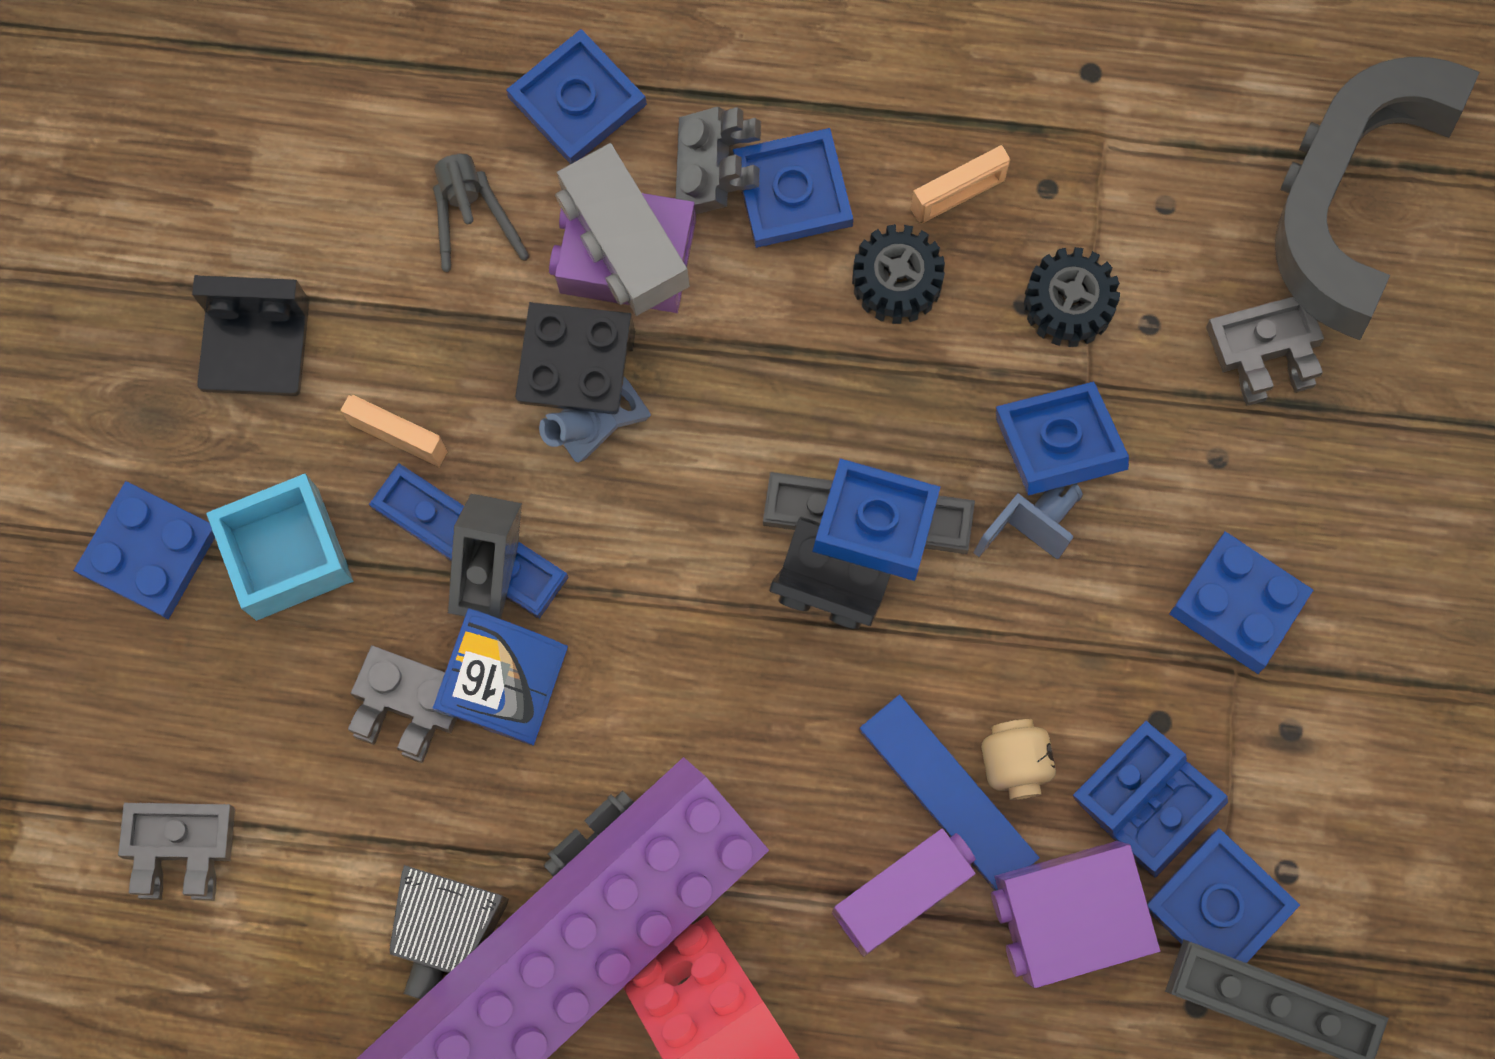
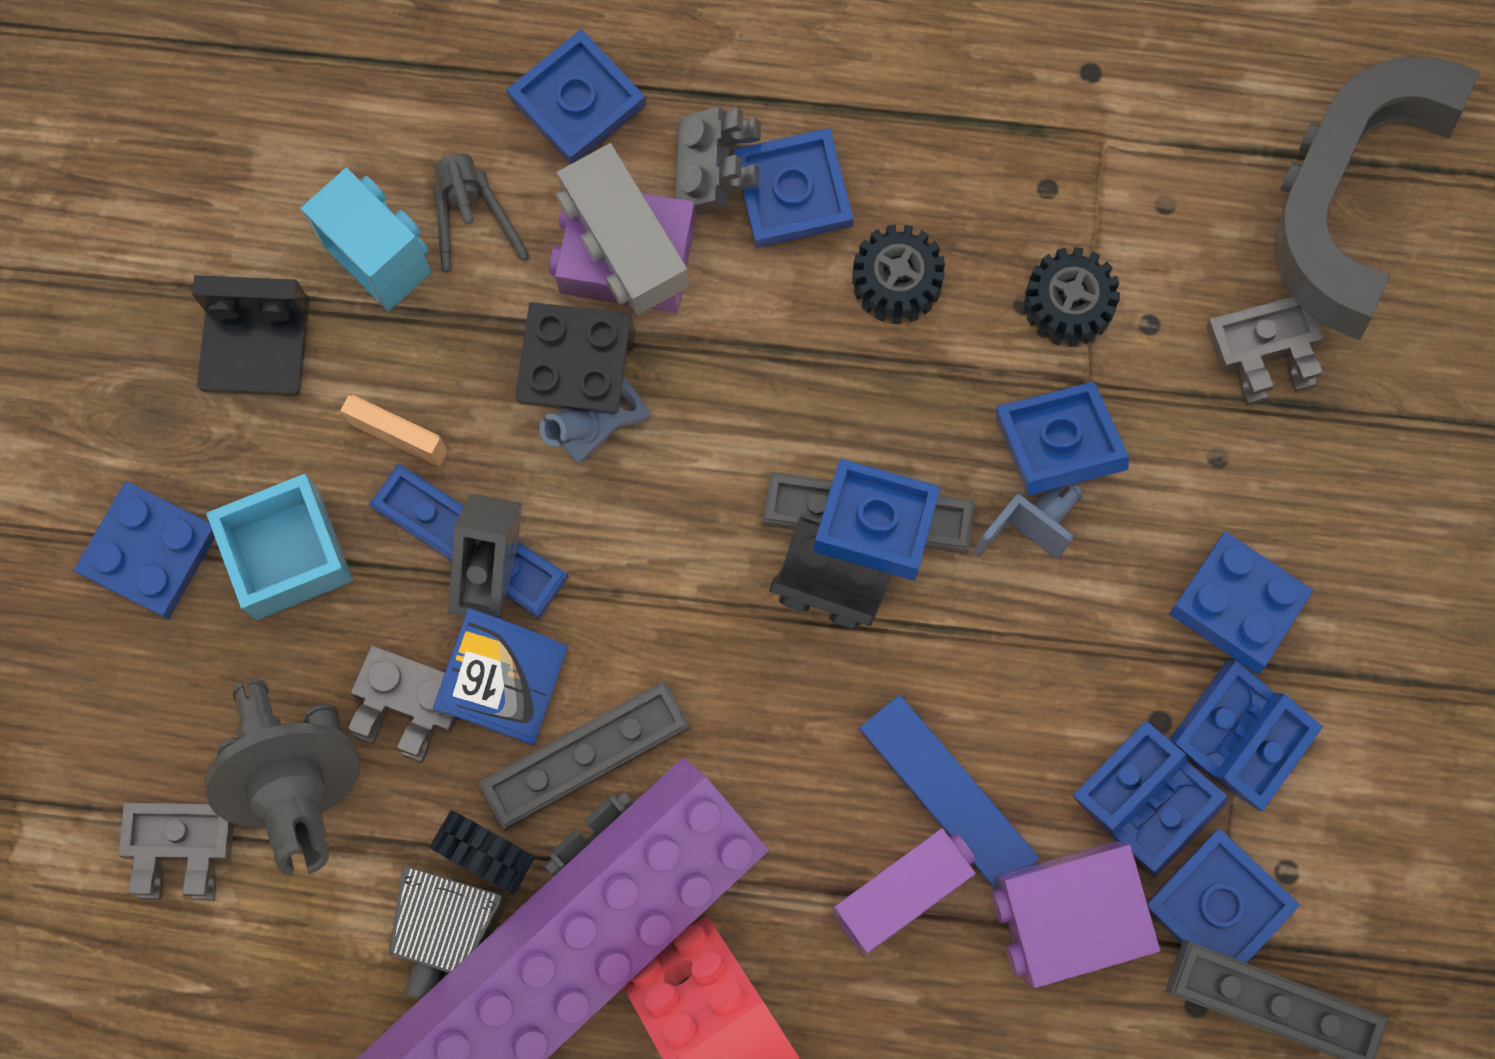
(282, 775): none -> dark grey piece
(368, 238): none -> medium azure piece
(482, 852): none -> black wheel
(584, 755): none -> dark grey tile
(960, 184): light nougat tile -> none
(1018, 758): tan head -> none
(1245, 734): none -> blue slope

